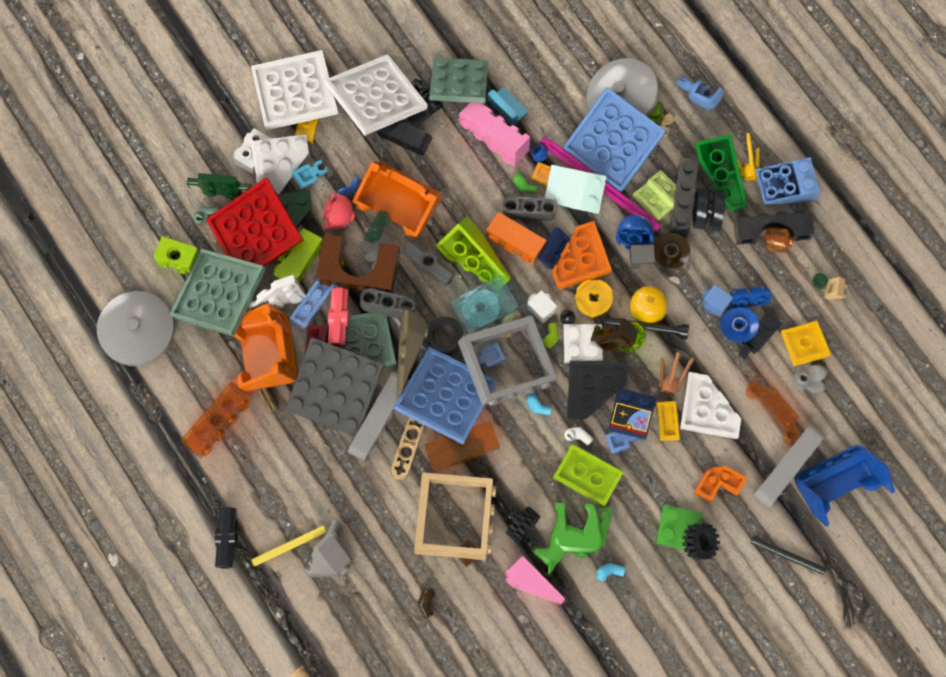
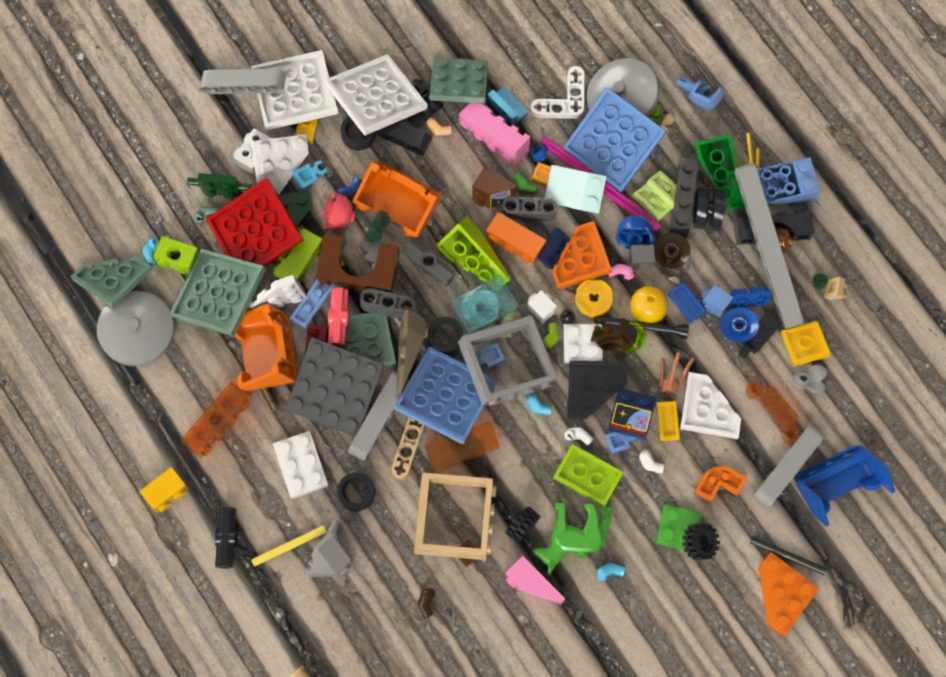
(112, 278): none -> sand green plate
(149, 250): none -> medium azure arm
(164, 490): none -> yellow brick
(243, 81): none -> light grey beam
(300, 464): none -> white plate
(355, 145): none -> black tyre
(356, 506): none -> black tyre
(436, 129): none -> light nougat arm
(491, 189): none -> reddish brown slope
(566, 104): none -> white beam
(623, 269): none -> bright pink arm
(648, 462): none -> white arm
(686, 302): none -> blue plate
(768, 246): none -> light grey beam
(783, 593): none -> orange plate

